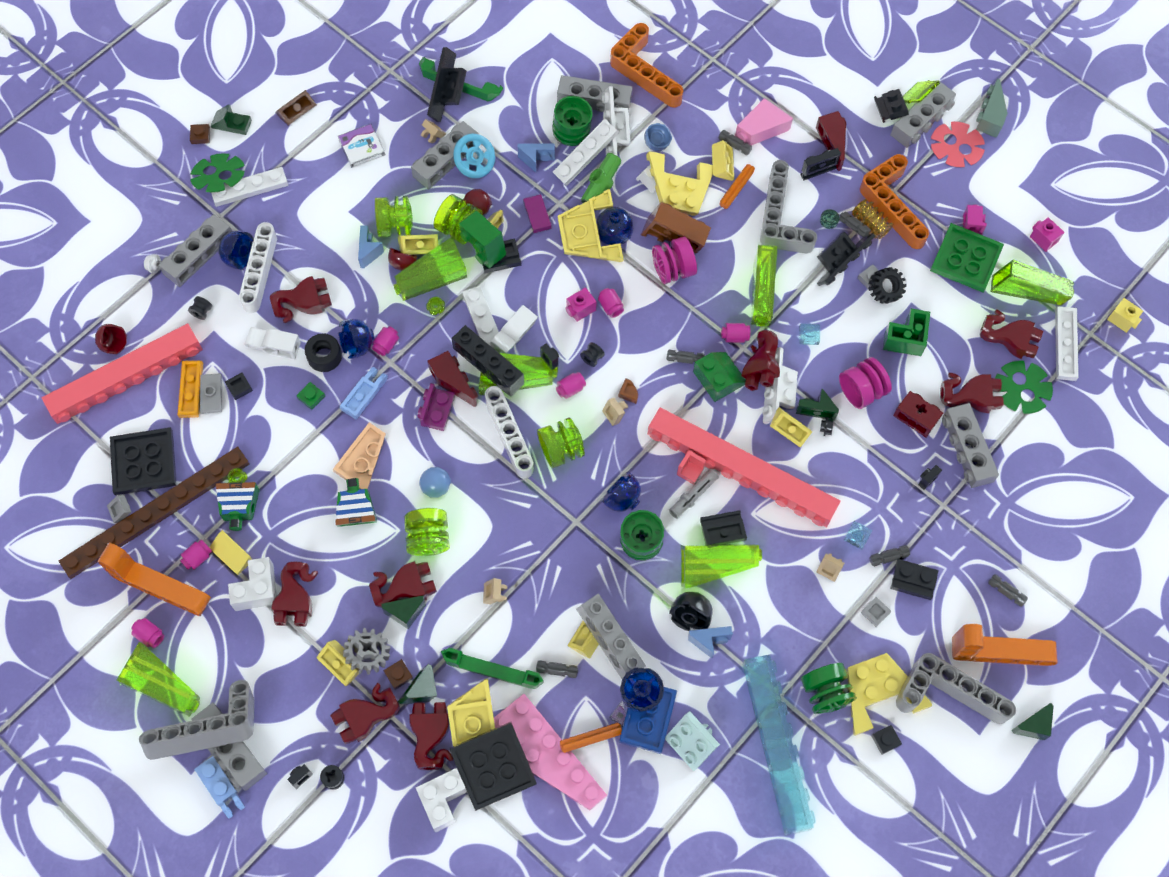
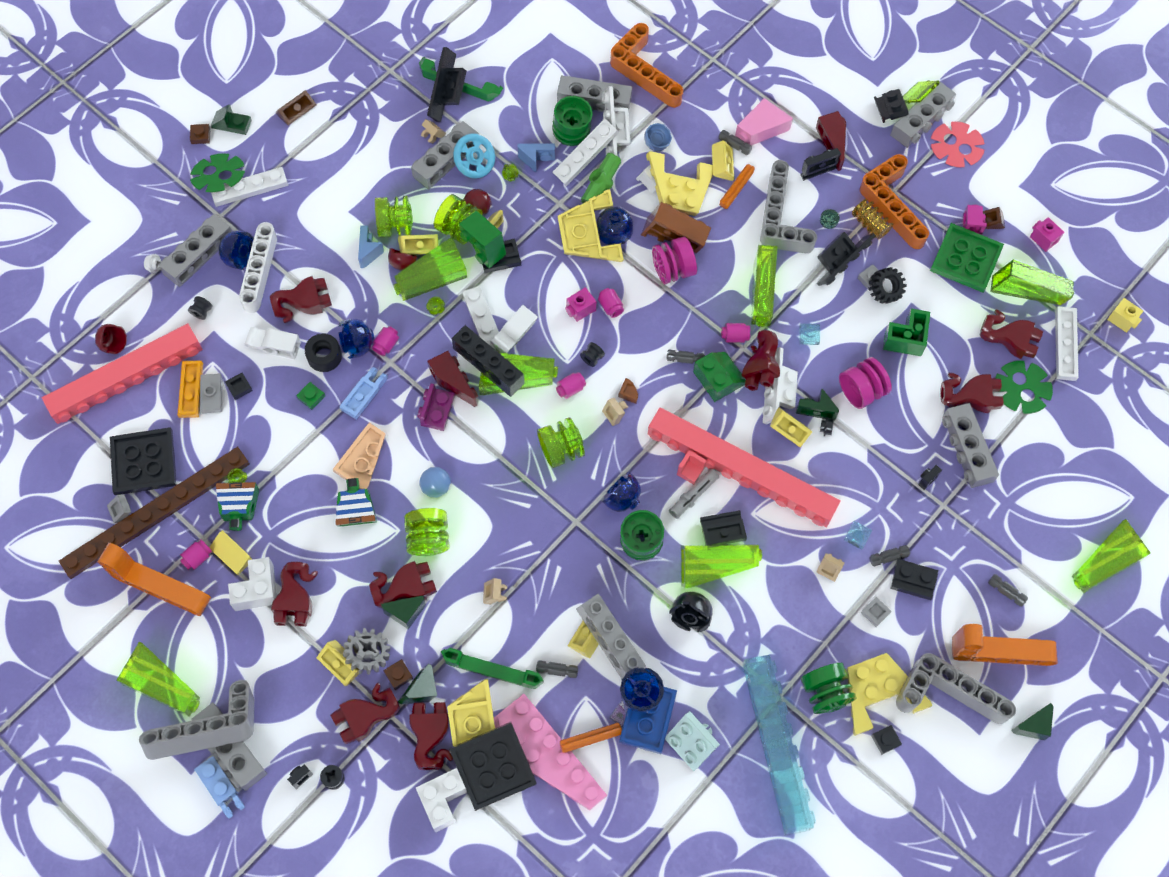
(147, 633): dark pink brick -> none
(361, 145): tile -> none
(509, 440): white beam -> none
(510, 172): none -> clear neon green plate
(537, 213): magenta tile -> none
(549, 355): black plate -> none
(704, 638): medium blue slope -> none
(854, 224): dark grey axle -> none
(908, 413): dark red brick -> none
(994, 112): sand green slope -> none
(994, 218): none -> reddish brown slope
(1114, 555): none -> clear neon green slope

